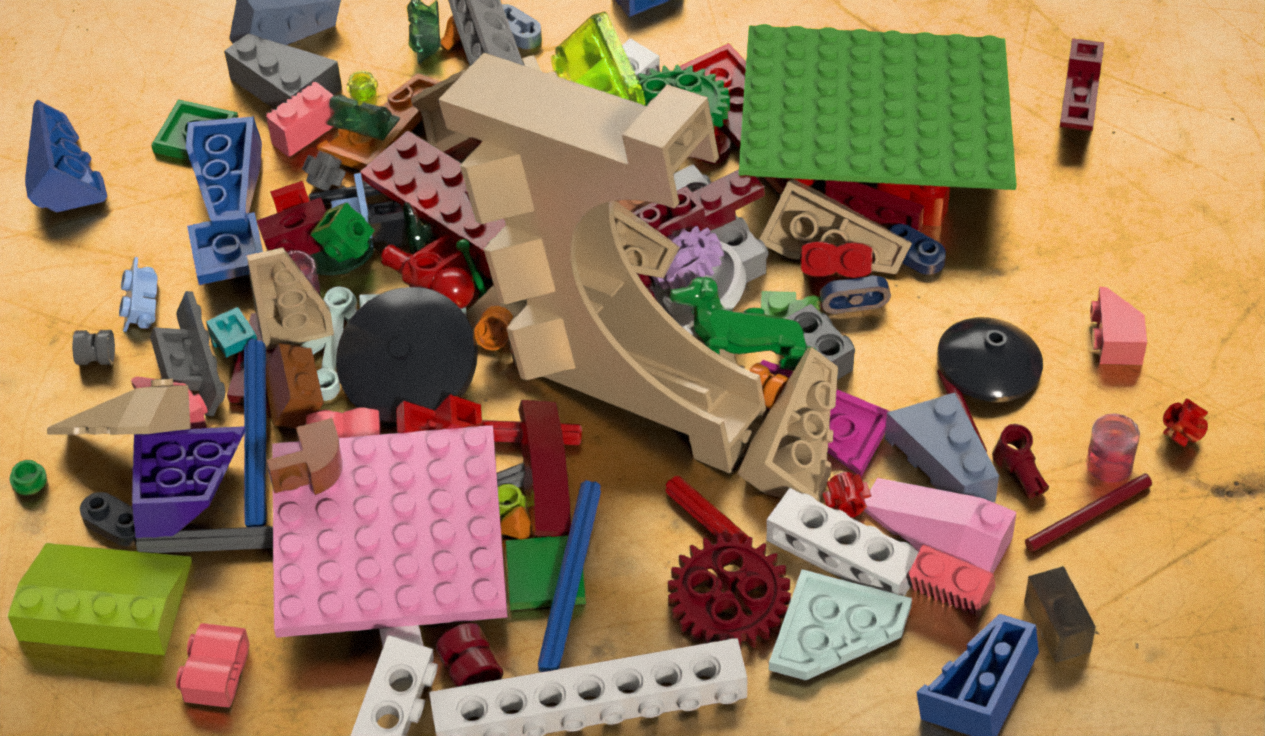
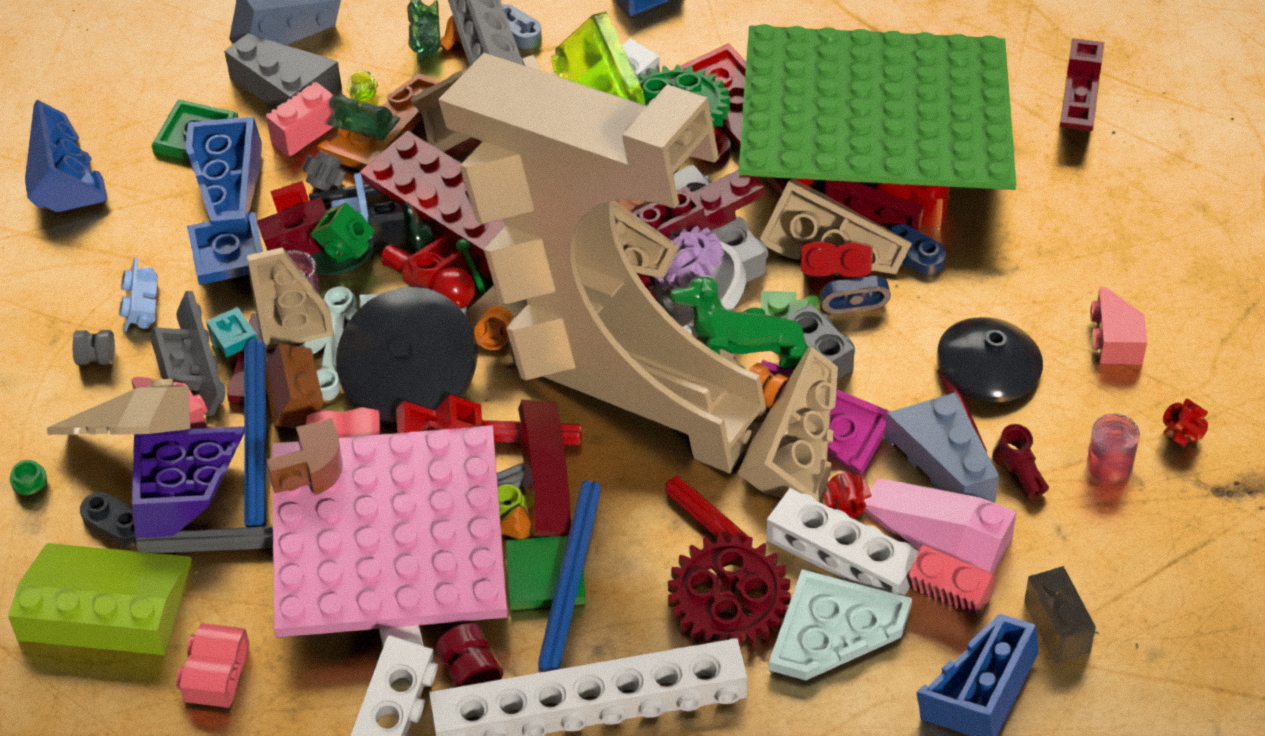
(1088, 512): dark red bar -> none

